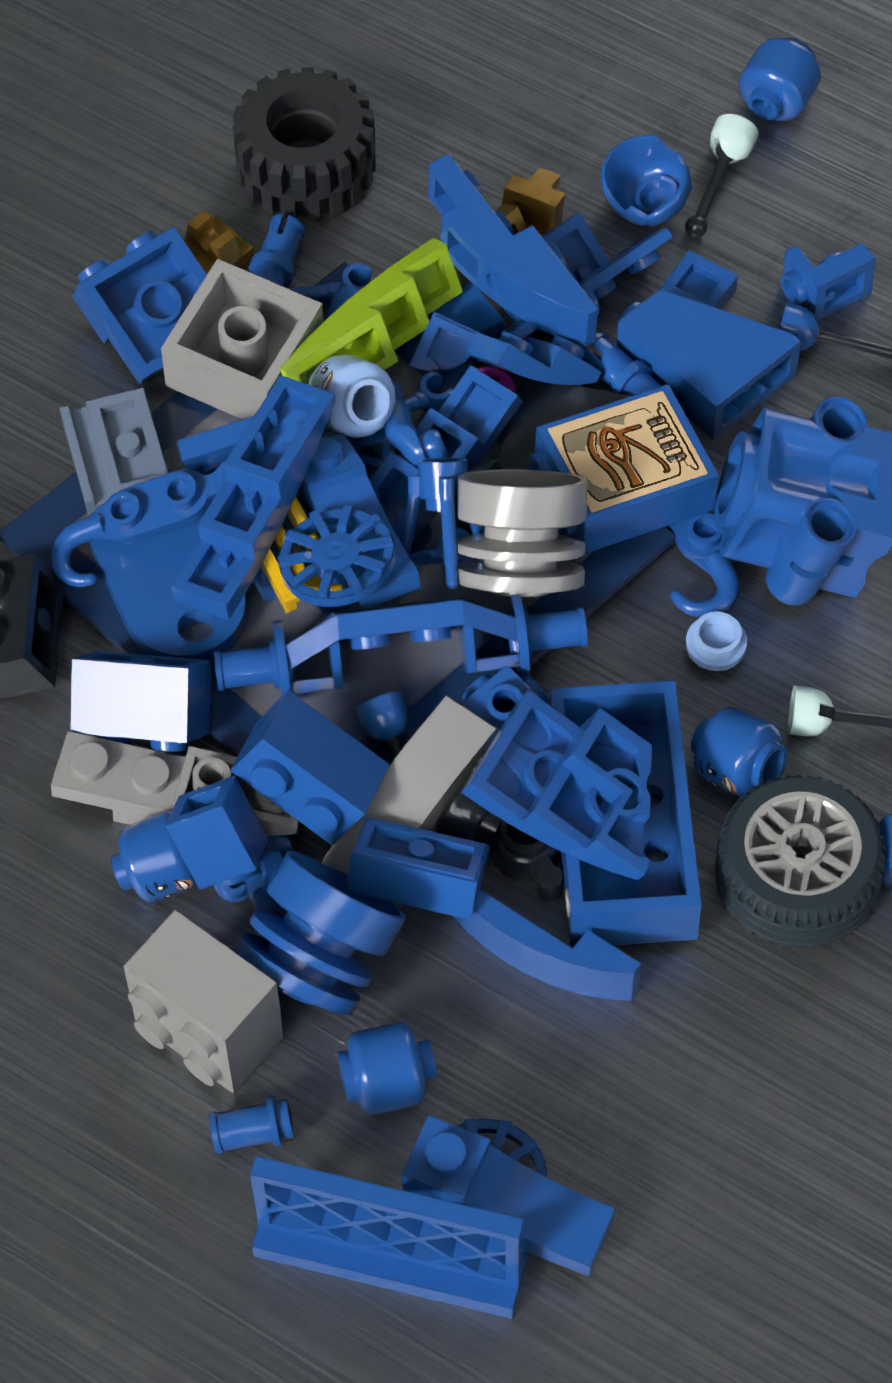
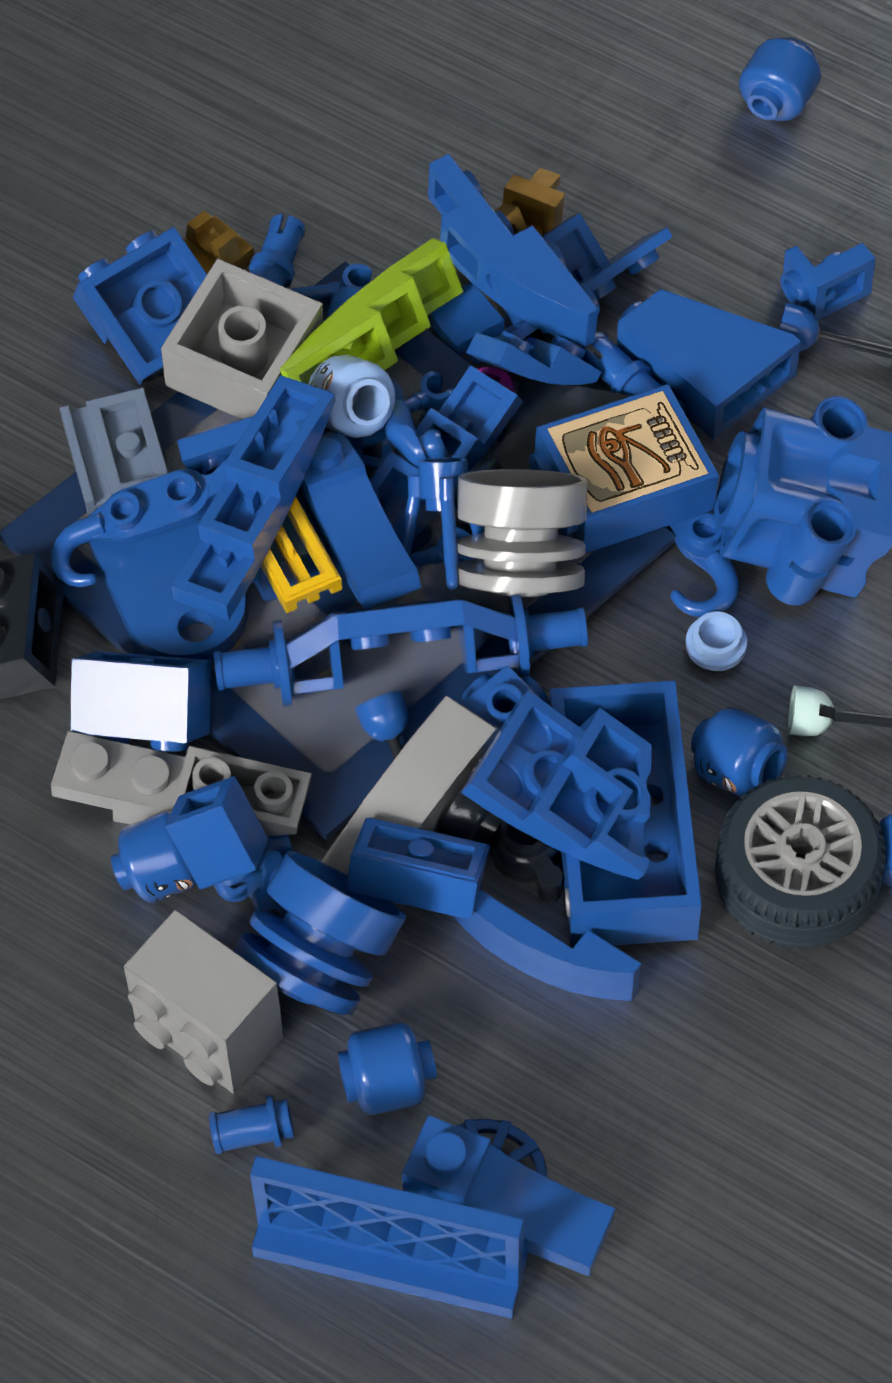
(300, 109): black tyre -> none
(310, 767): blue brick -> none
(337, 556): blue wheel -> none
(443, 346): blue tile -> none
(645, 180): blue hair -> none
(701, 281): blue tile -> none
(730, 141): hinge -> none

